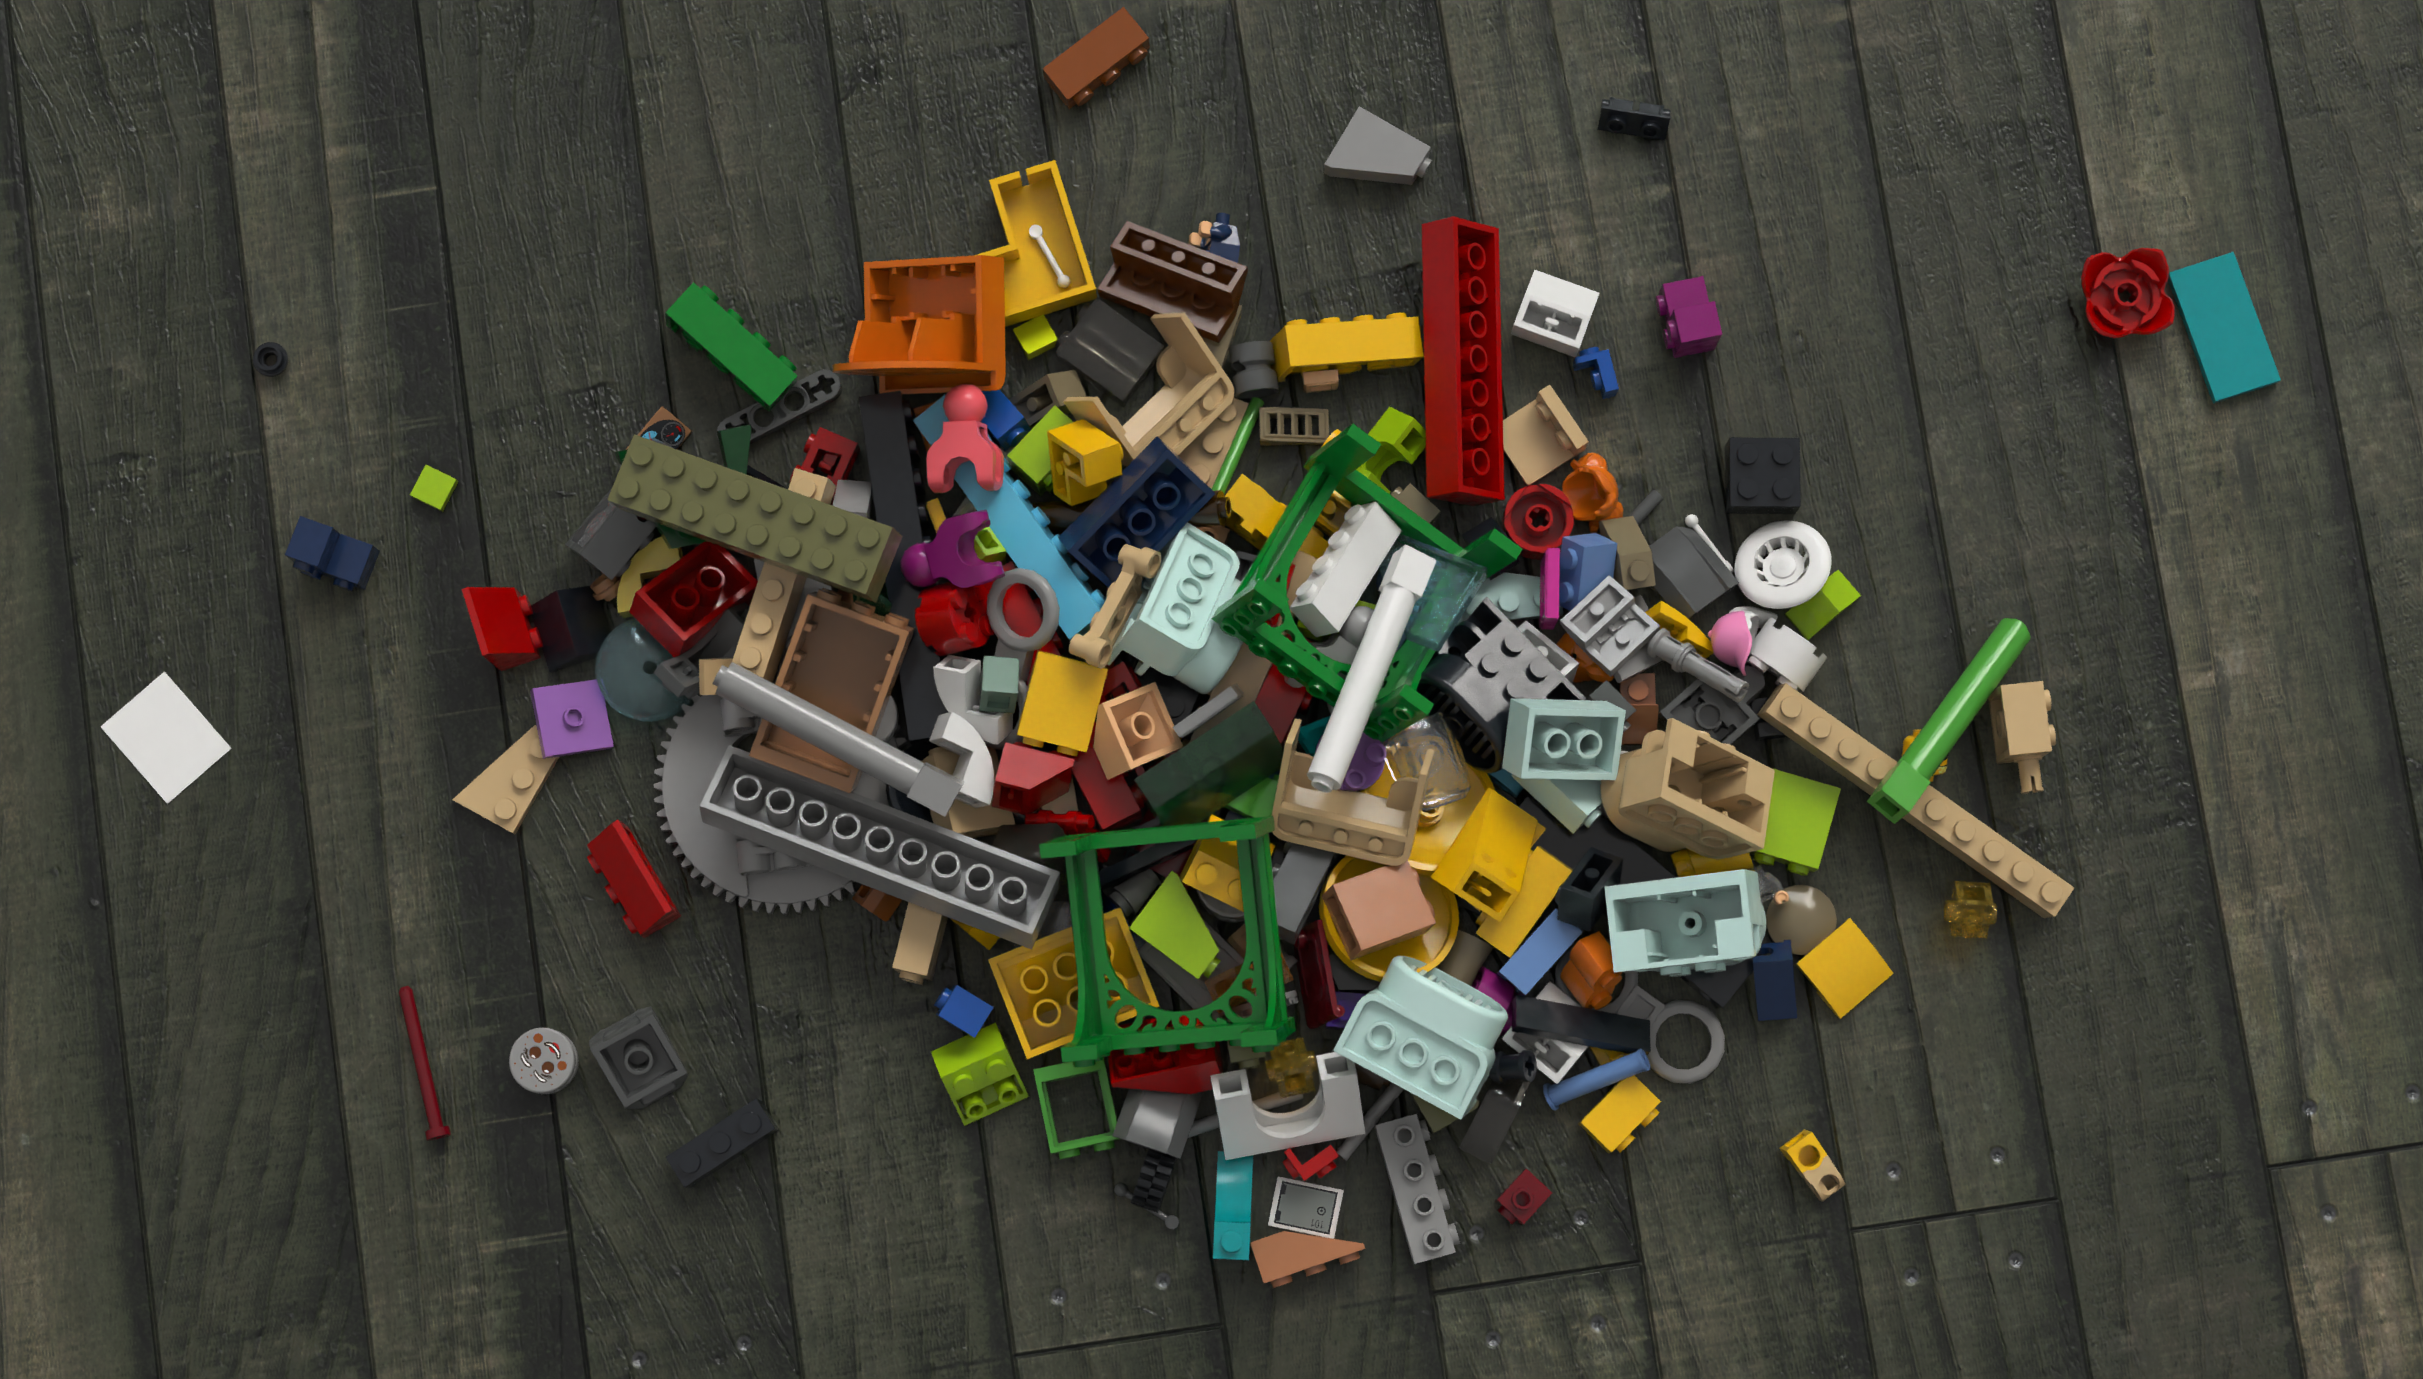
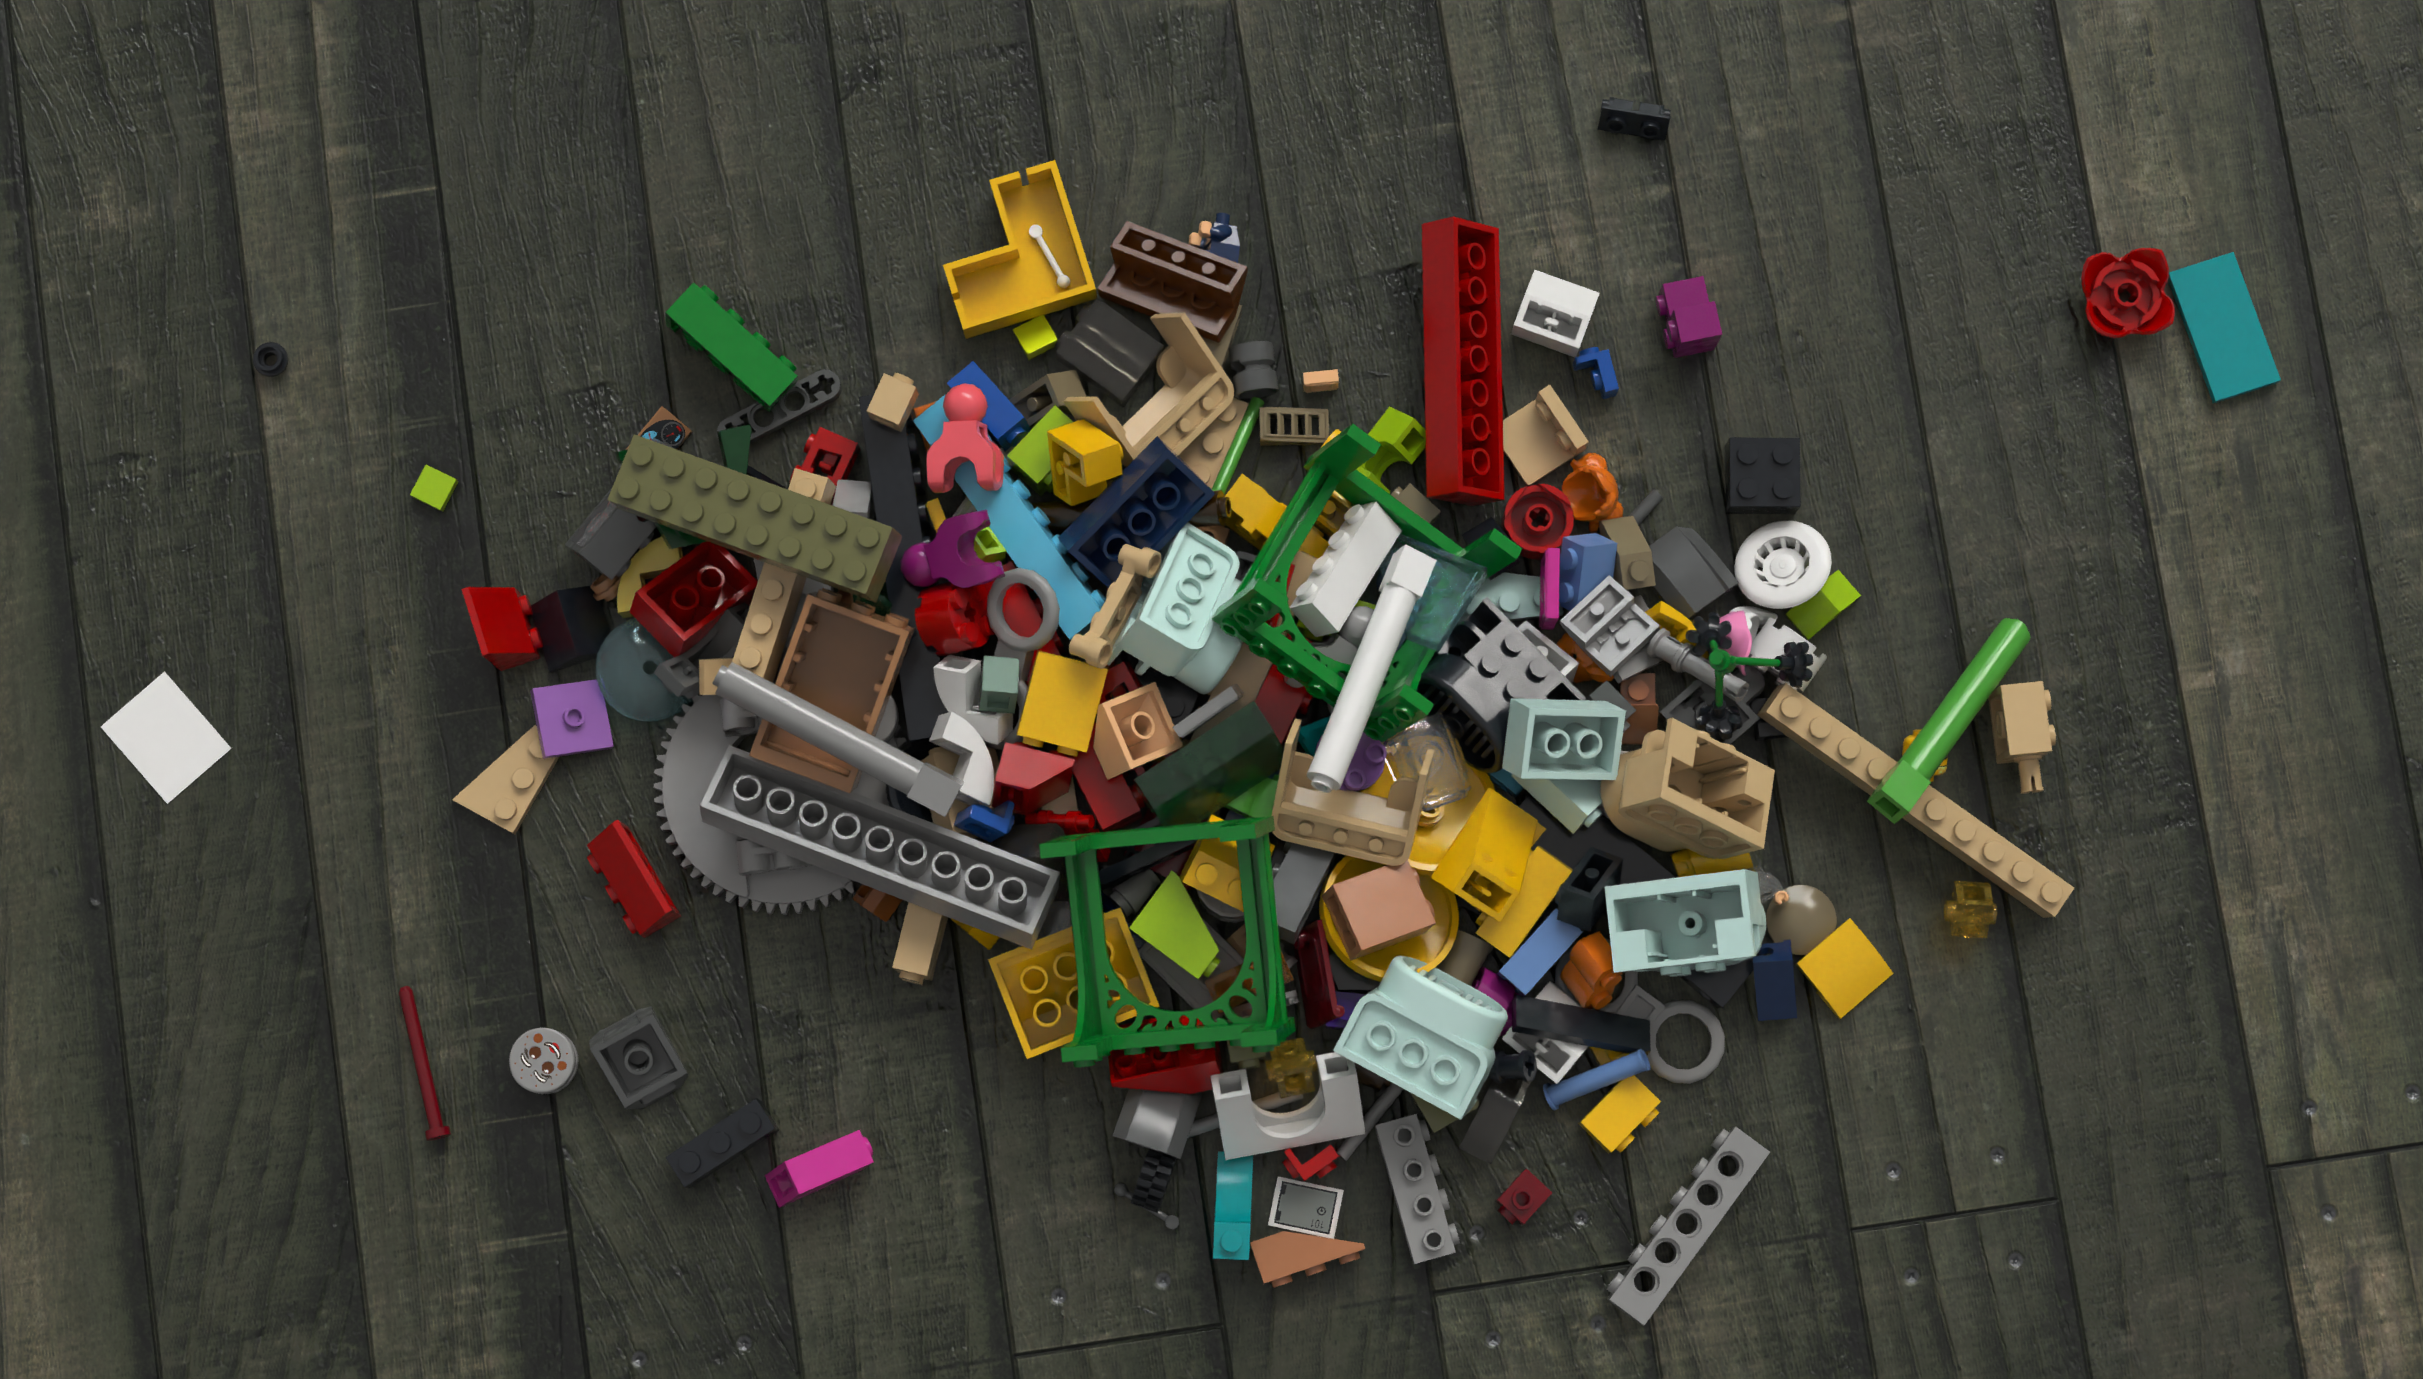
(326, 552): dark blue brick -> none
(819, 1168): none -> dark pink slope
(893, 401): none -> tan brick
(931, 325): orange plate -> none
(962, 1009): blue slope -> none
(979, 1074): lime slope -> none
(986, 823): none -> blue bracket
(1064, 1071): bright green window -> none
(1097, 59): dark orange brick -> none
(1347, 344): yellow wedge -> none
(1377, 152): light grey slope -> none
(1692, 522): white hinge -> none
(1710, 637): none -> black plant
(1748, 1158): none -> light grey brick
(1797, 822): lime panel -> none
(1813, 1164): leg -> none

